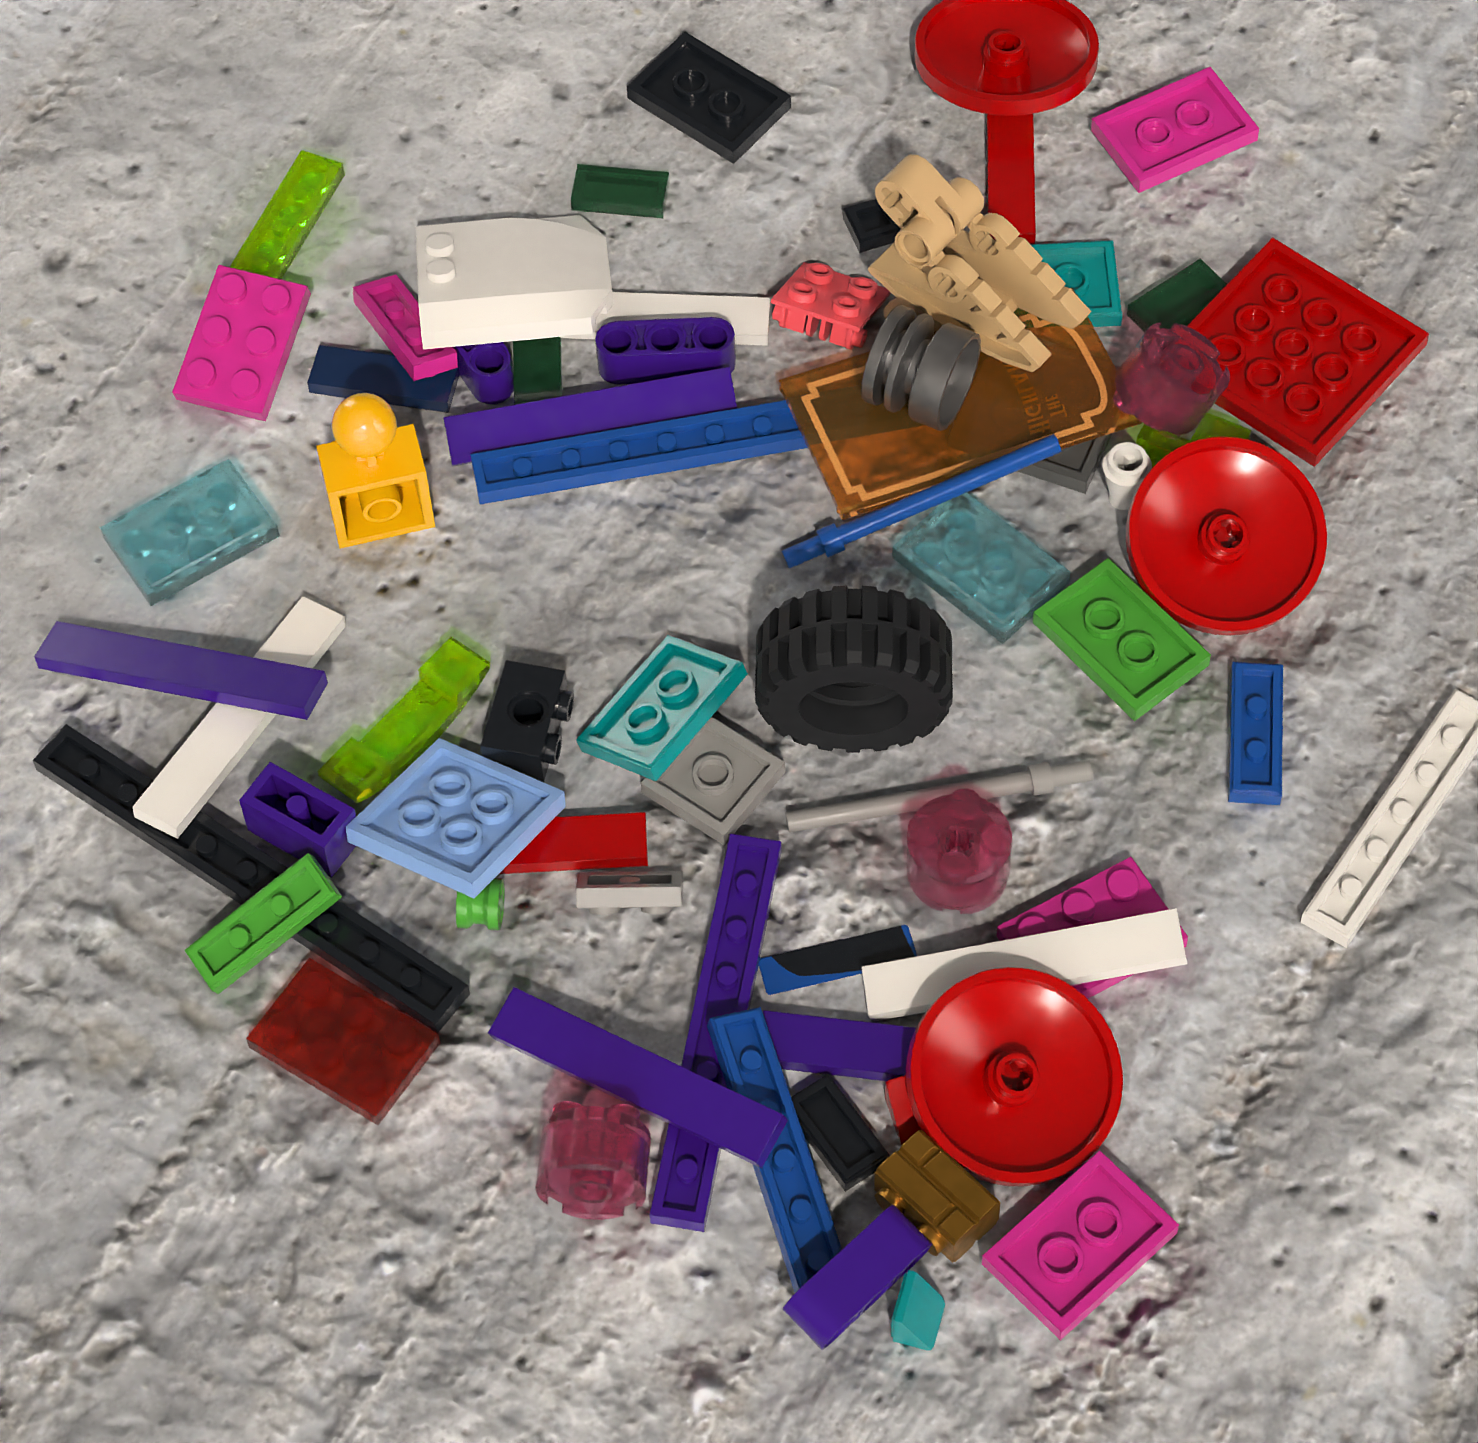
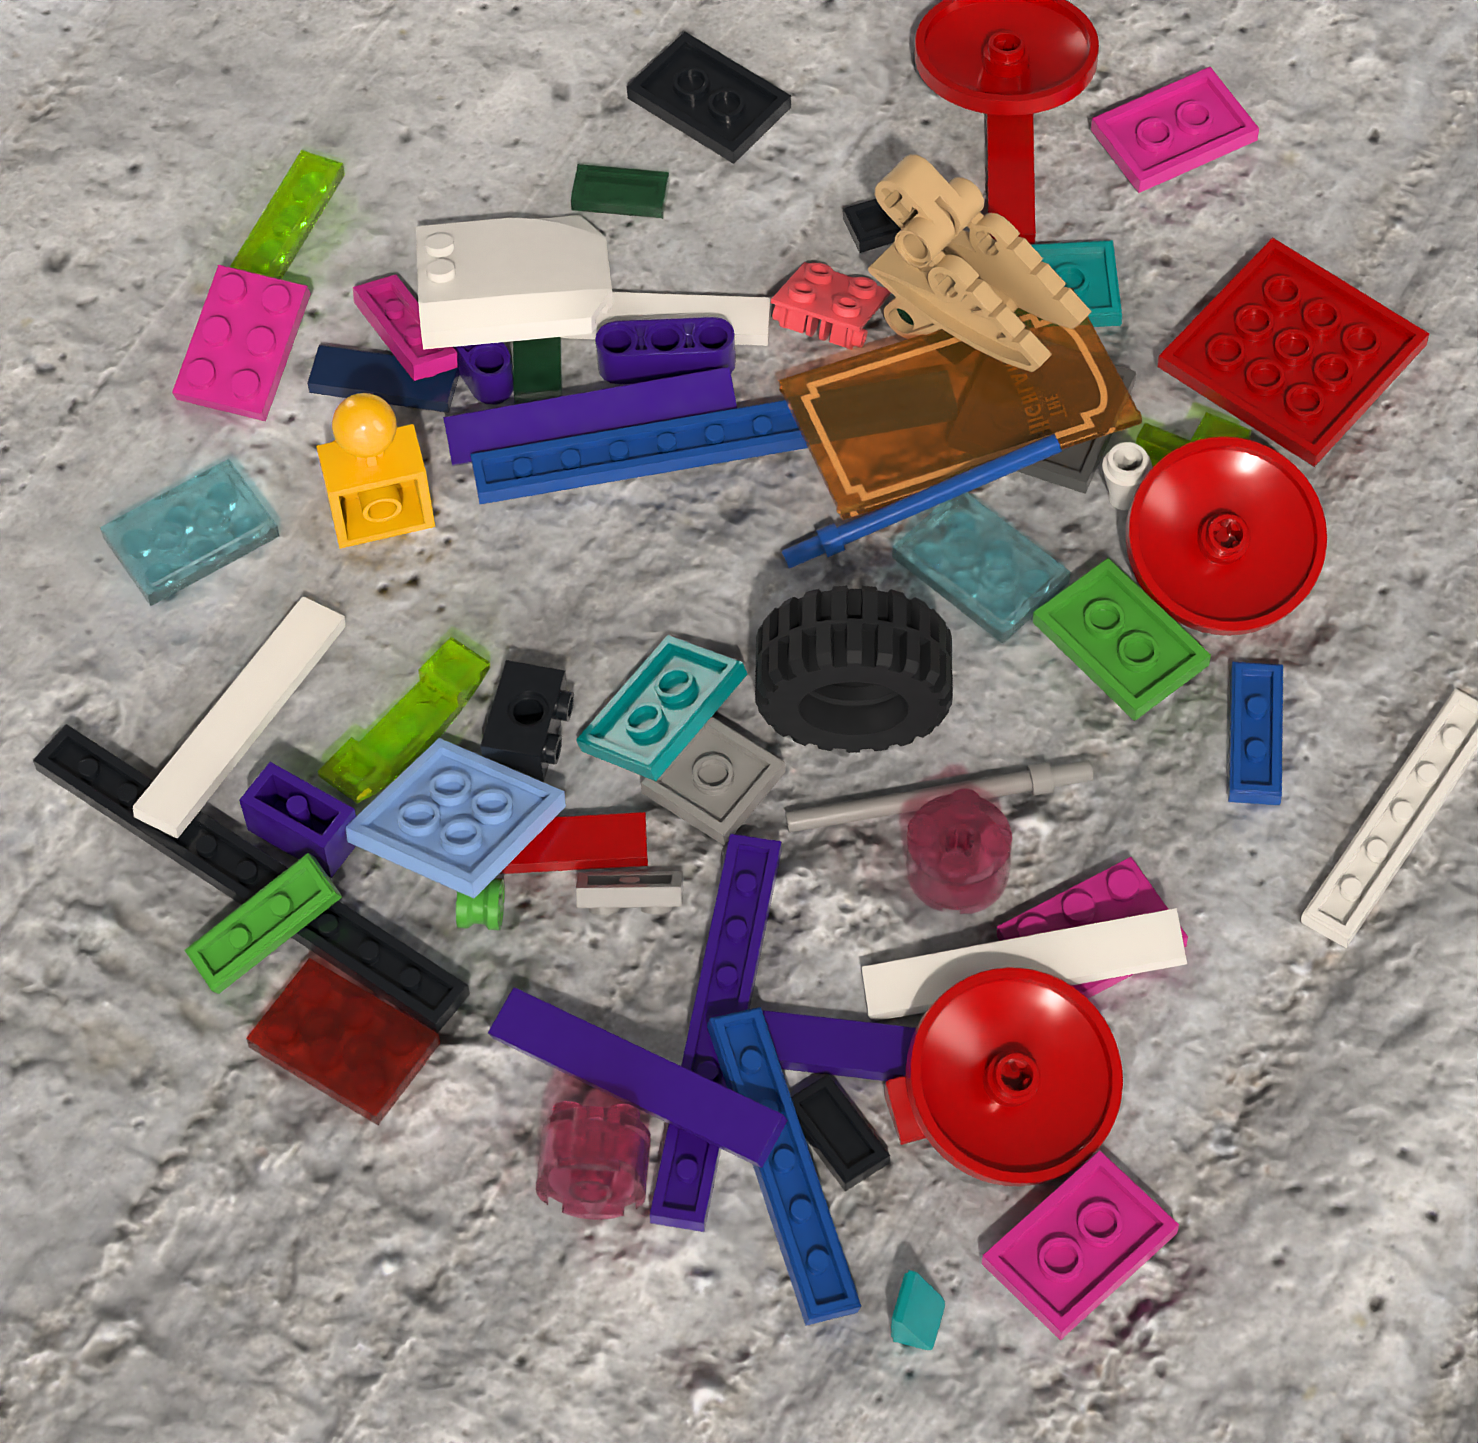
(182, 670): dark purple tile -> none
(834, 959): black sticker -> none
(857, 1277): dark purple beam -> none
(921, 367): flat silver wheel -> none
(936, 1196): pearl gold brick -> none
(1170, 379): clear pink brick -> none
(1177, 298): clear green tile -> none

